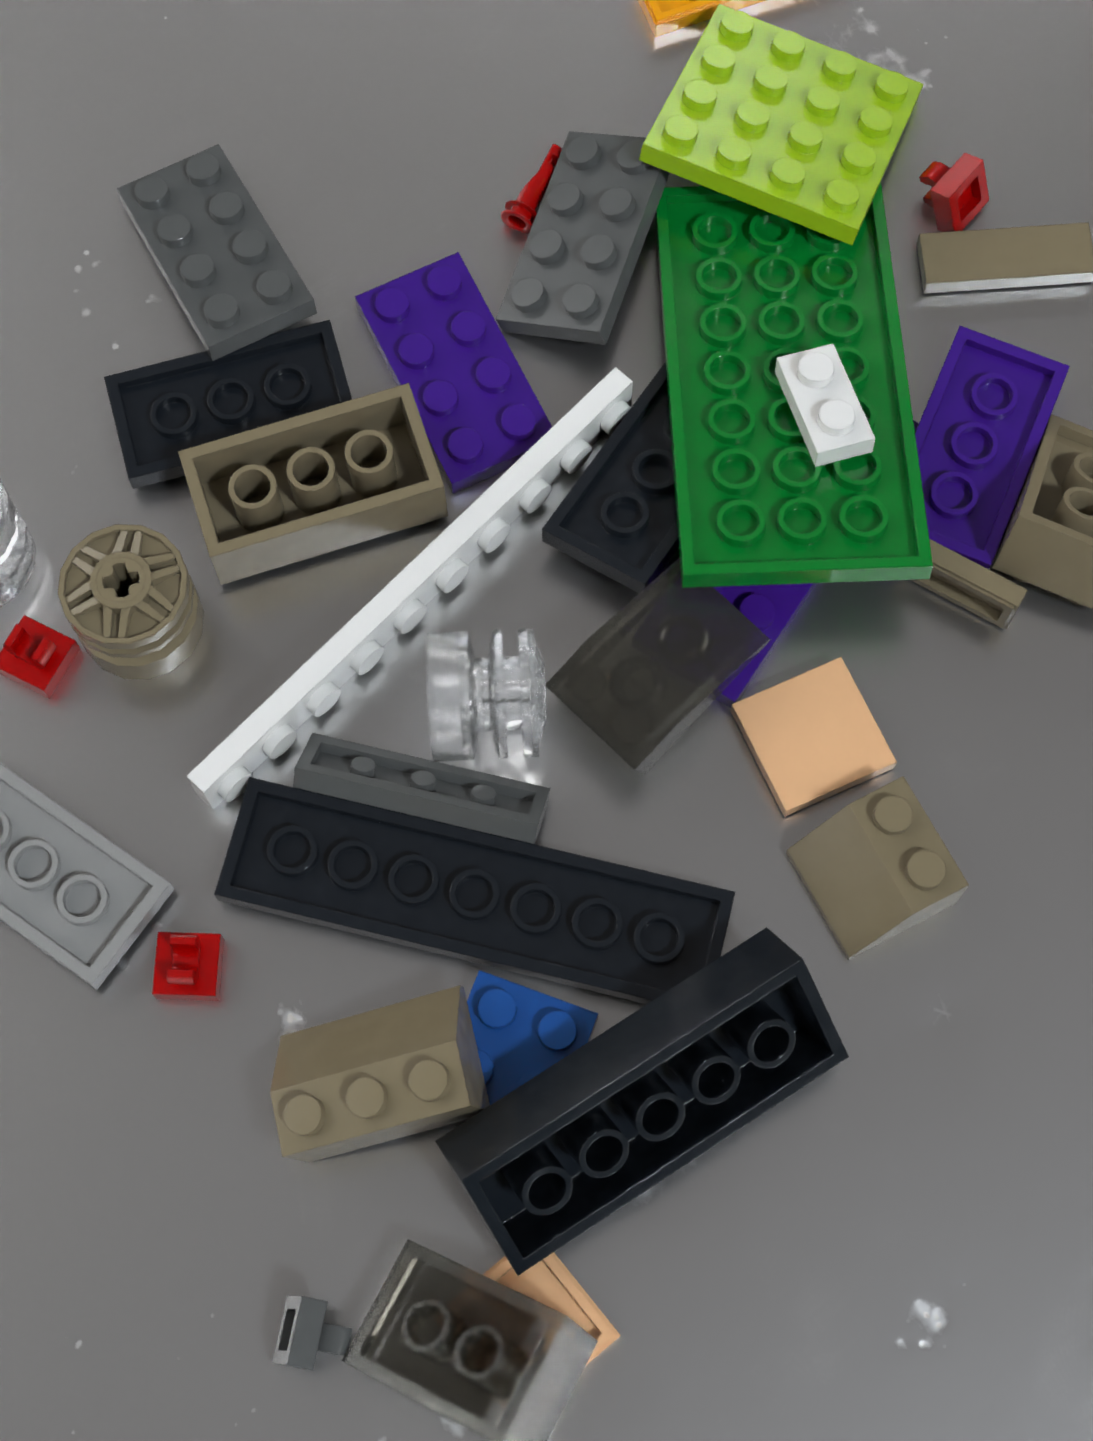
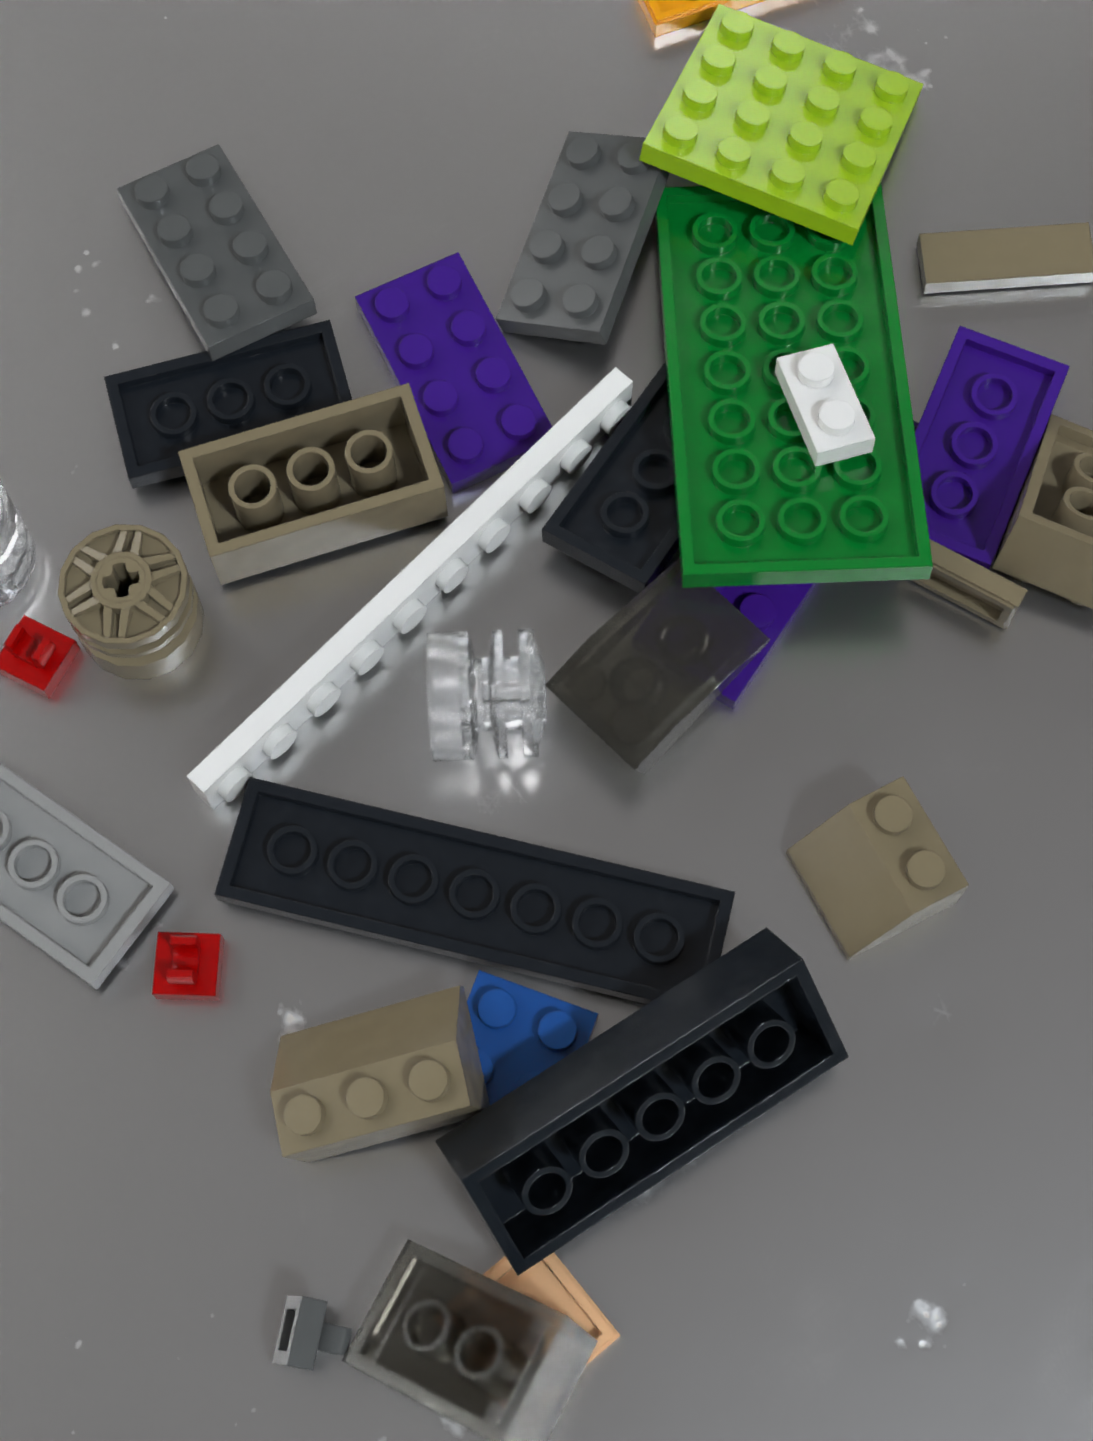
(421, 788): dark grey plate -> none
(522, 211): red piece -> none
(813, 736): light nougat tile -> none
(956, 191): red tile -> none

